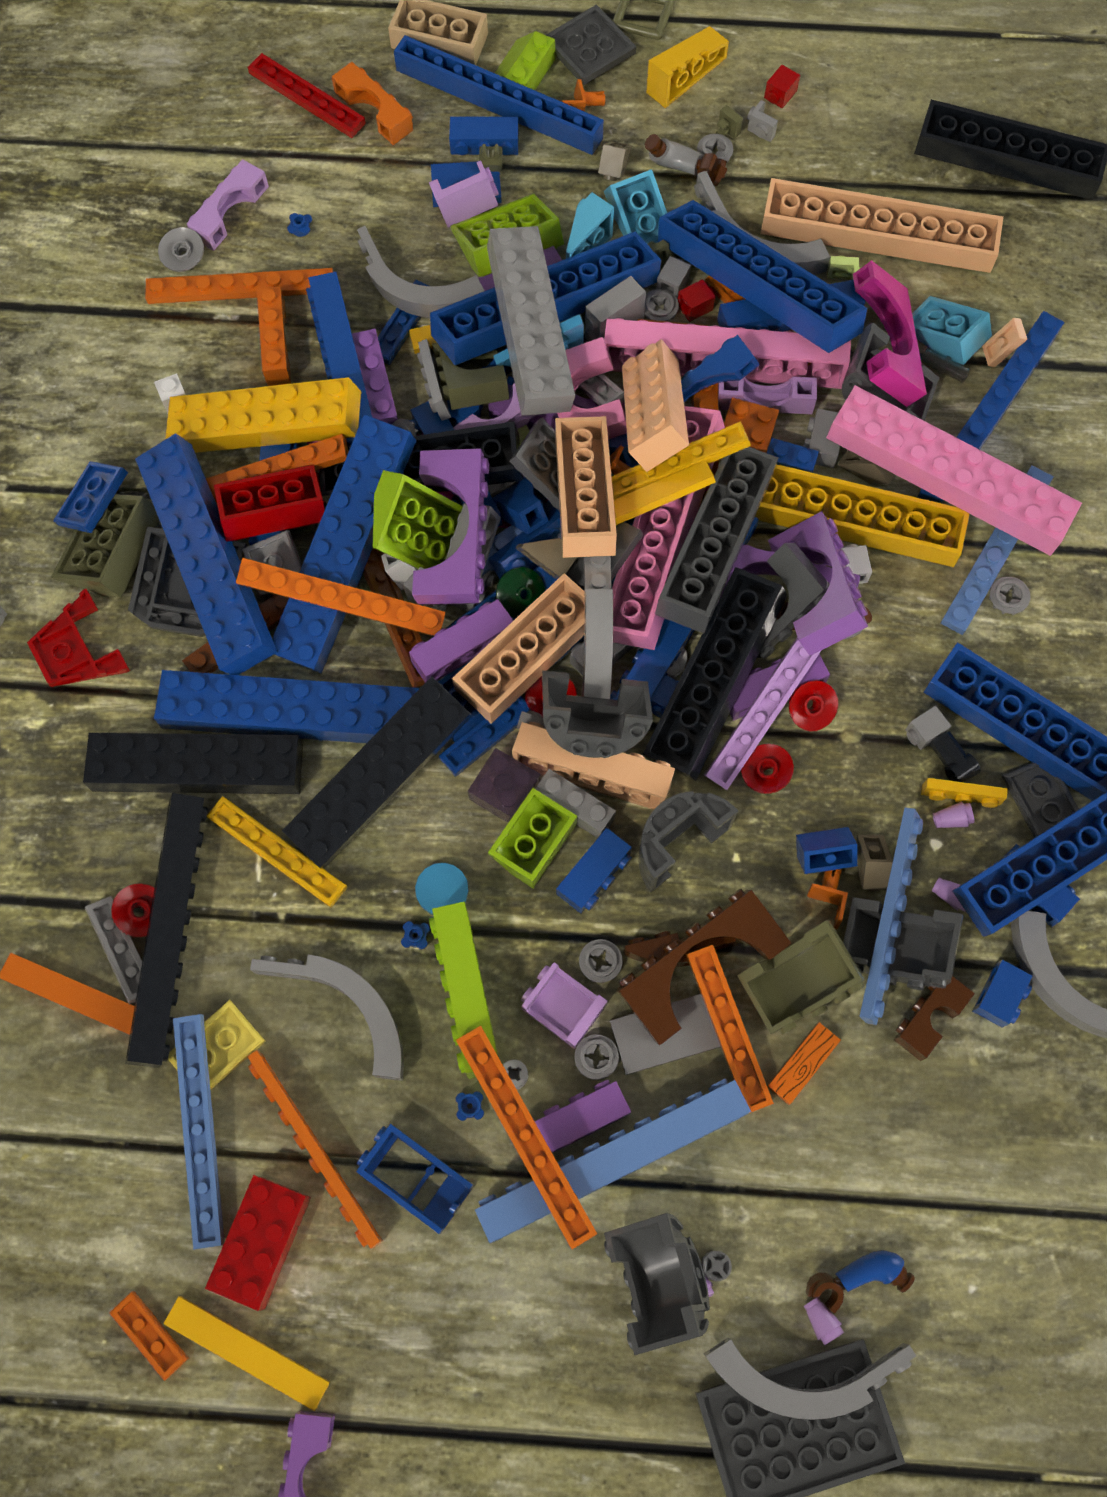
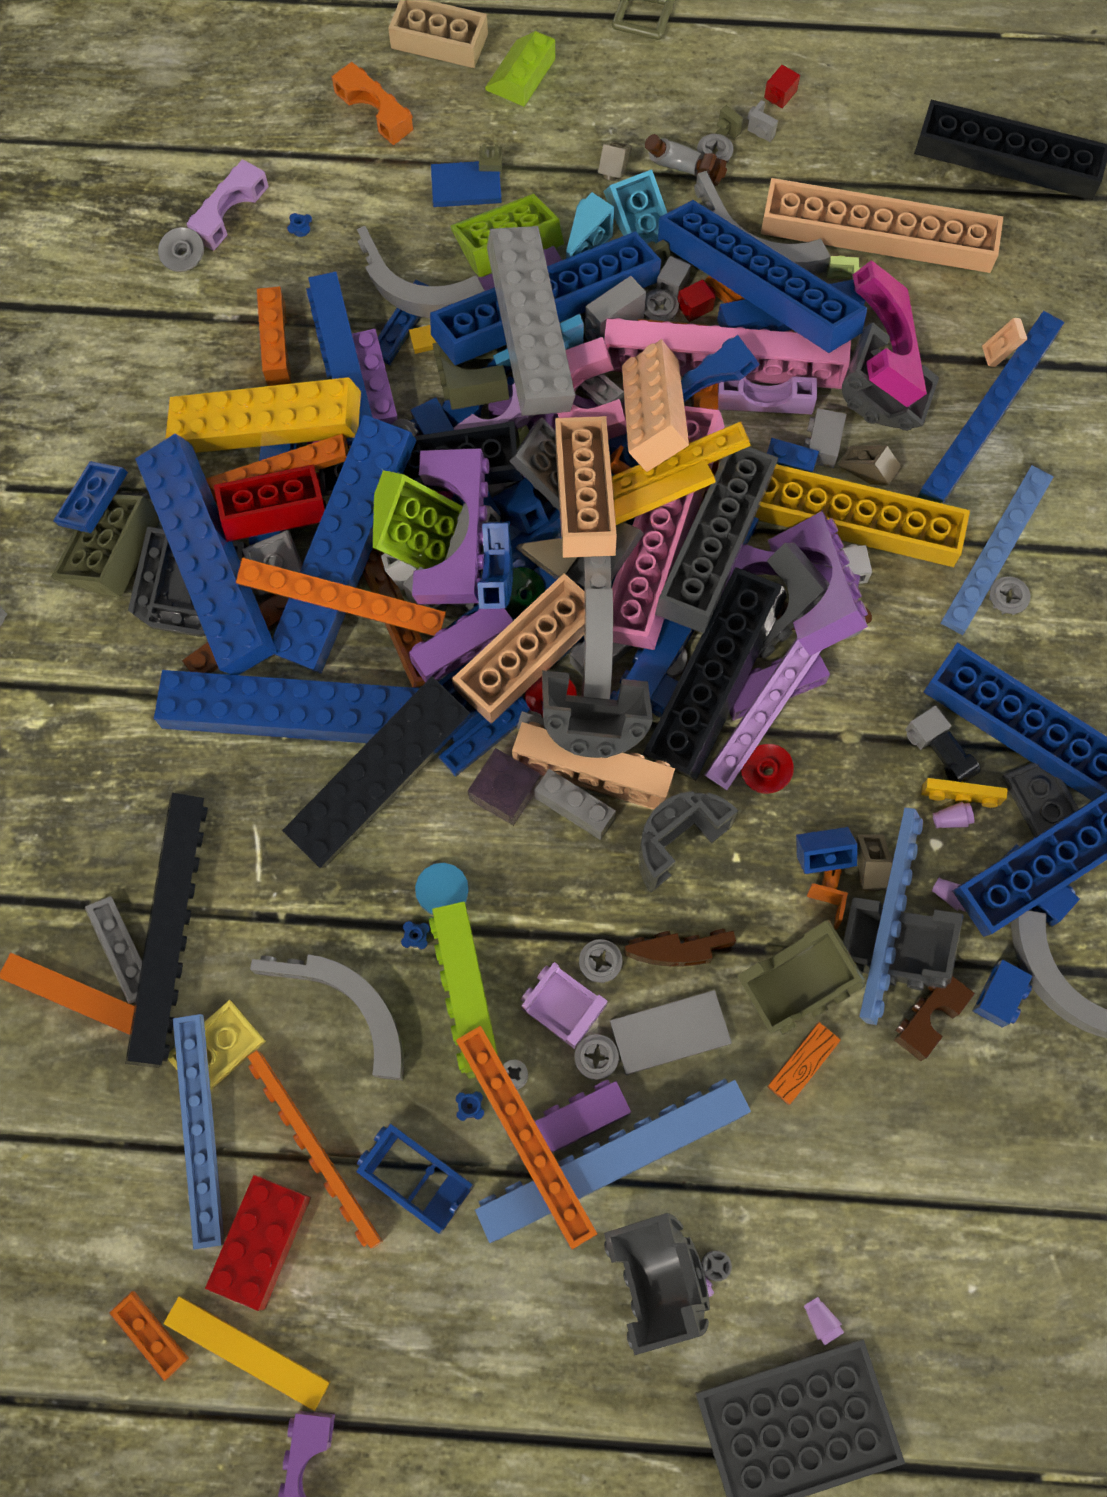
(63, 652): red wing -> none
(125, 902): red dish -> none
(168, 388): white brick -> none
(193, 763): black brick -> none
(227, 285): orange plate -> none
(276, 851): yellow tile -> none
(306, 95): red plate -> none
(431, 376): light grey plate -> none
(466, 197): lavender panel -> none
(470, 133): blue brick -> none
(497, 576): none -> blue arch
(499, 95): blue brick -> none
(533, 837): lime slope -> none
(584, 99): orange bracket -> none
(591, 44): dark grey plate -> none
(594, 871): blue brick -> none
(649, 989): reddish brown arch -> none
(684, 65): yellow wedge -> none
(729, 1027): orange plate -> none
(756, 419): orange brick -> none
(805, 1403): light grey arch -> none
(823, 707): red dish -> none
(875, 1266): piece -> none
(945, 365): clear smoke pin -> none
(951, 328): medium azure slope -> none
(954, 470): bright pink brick -> none

